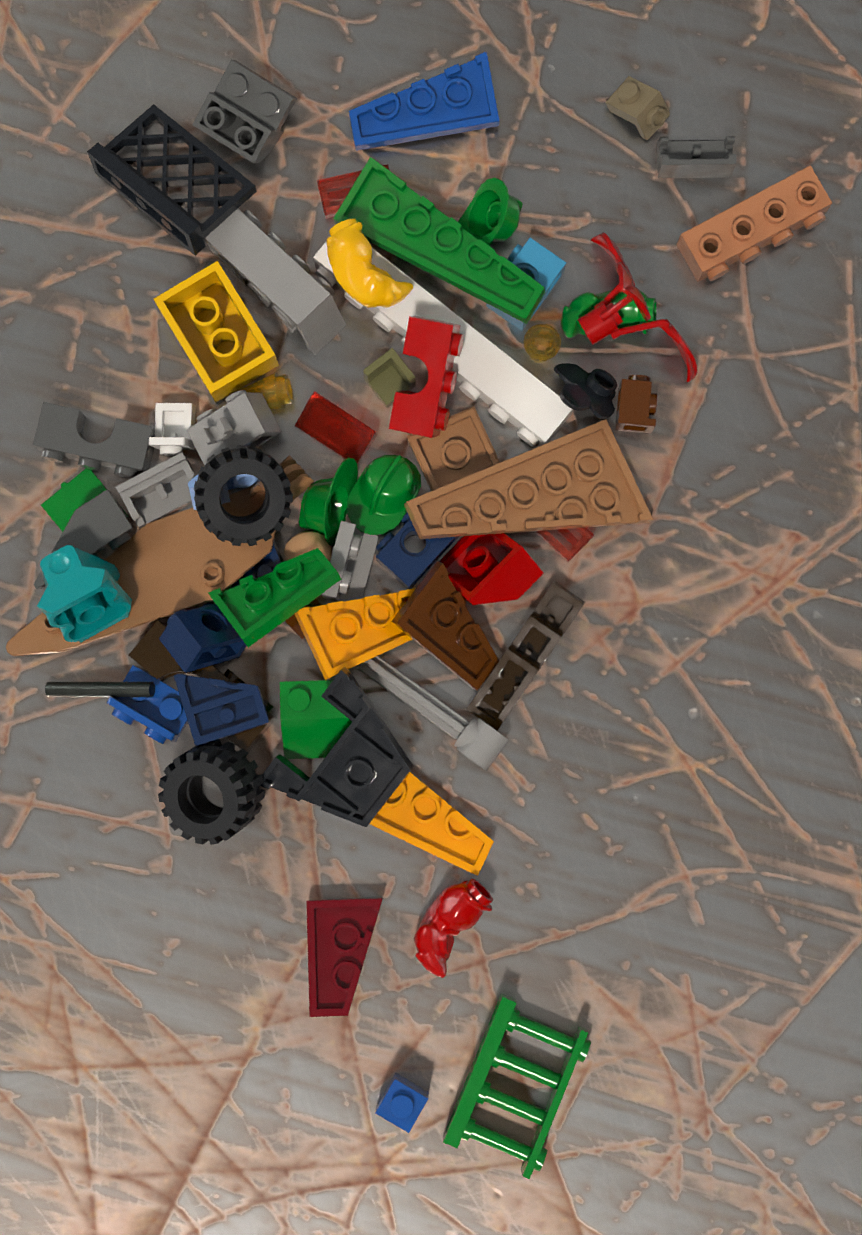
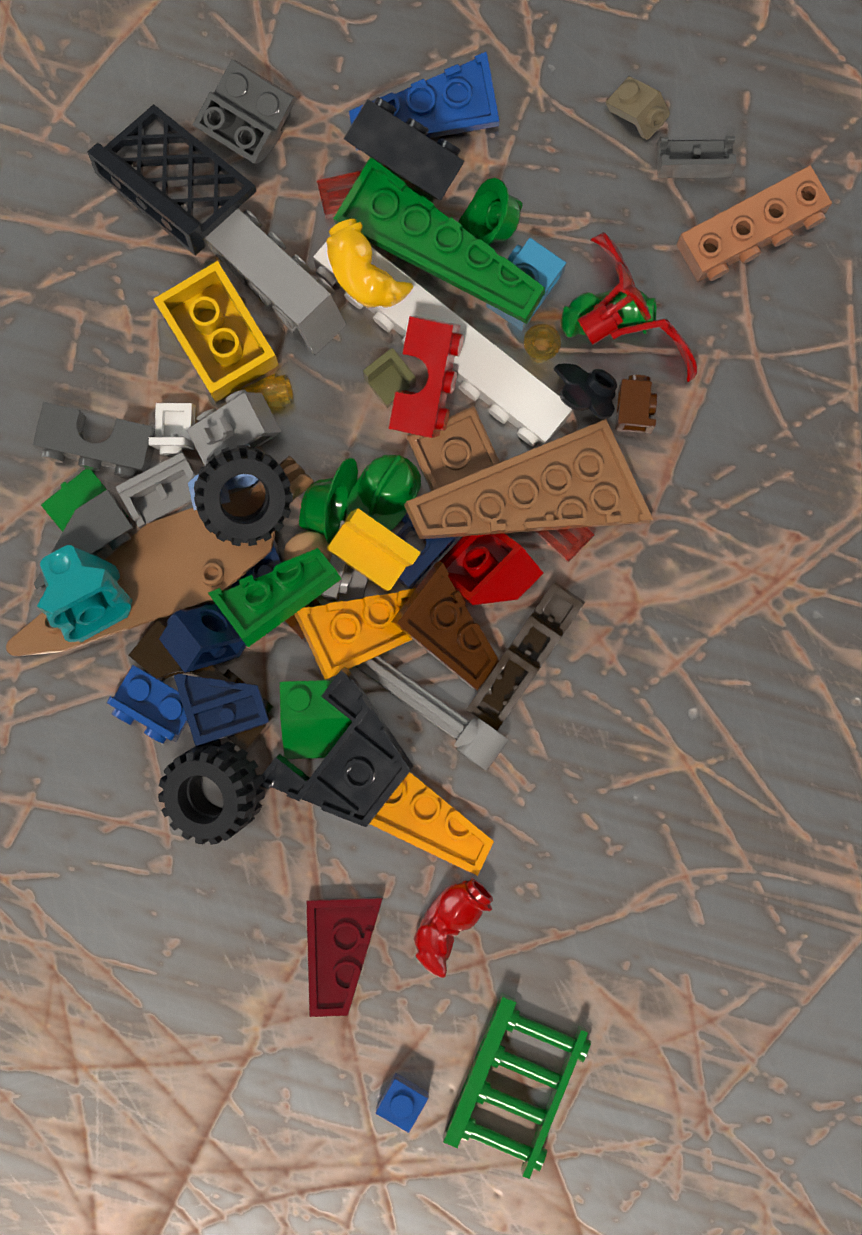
(100, 689): pearl dark grey bar -> none
(335, 428): clear red slope -> none
(372, 549): none -> yellow panel
(404, 147): none -> black brick

